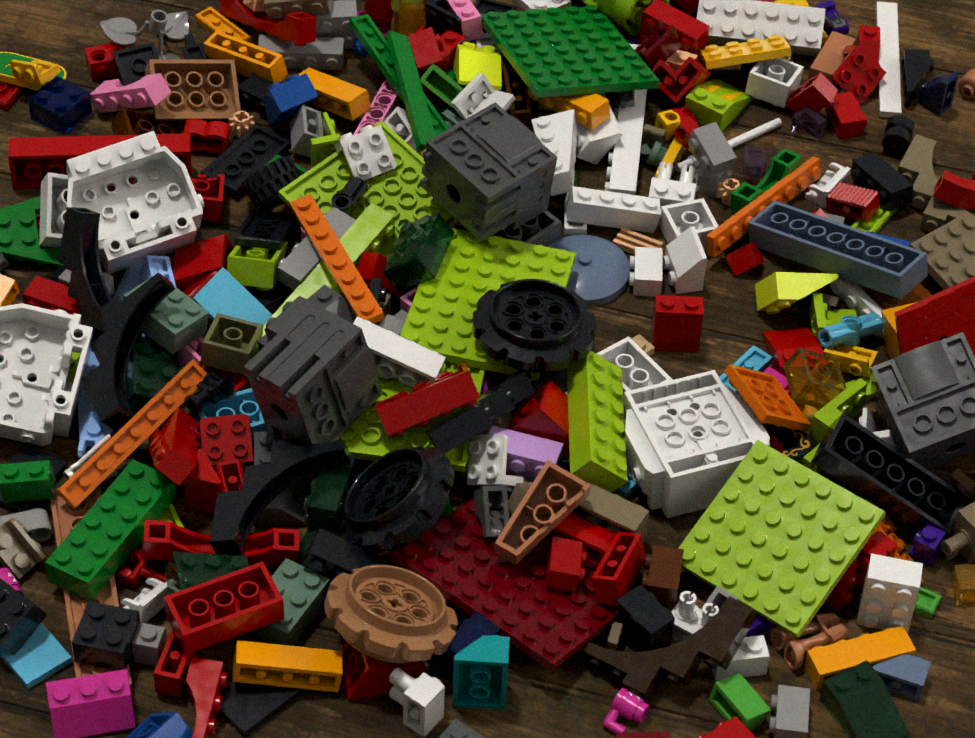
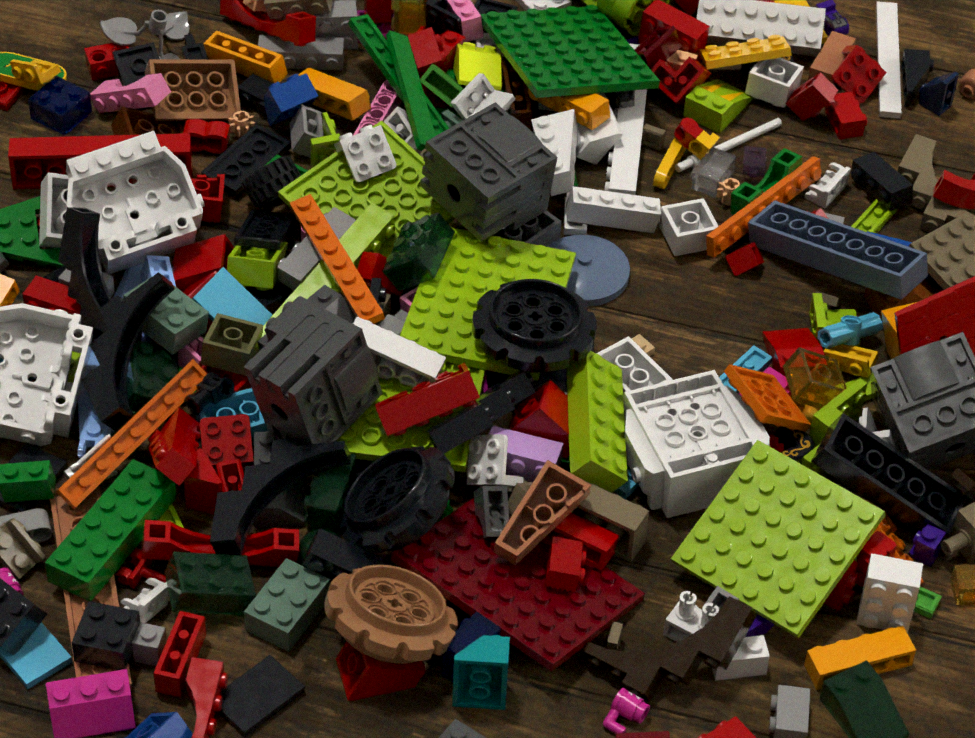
(213, 21): light orange tile -> none
(224, 607): red brick -> none
(287, 666): light orange brick -> none
(350, 195): black piece -> none
(359, 48): blue plate -> none
(420, 698): white brick -> none
(618, 567): red brick -> none
(636, 239): light nougat tile -> none
(644, 620): black brick -> none
(647, 271): white brick -> none
(655, 155): sand green piece -> none
(663, 574): reddish brown brick -> none
(670, 119): yellow leg -> none
(673, 191): white brick -> none
(676, 323): red slope -> none
(685, 262): white slope -> none
(711, 149): light grey brick -> none
(737, 698): bright green brick -> none
(785, 288): neon yellow slope -> none
(809, 121): bracket -> none
(825, 631): nougat piece -> none
(852, 201): red brick -> none
(856, 299): white plate -> none
(869, 39): red slope -> none
(898, 135): black wheel -> none
(904, 675): sand blue slope -> none

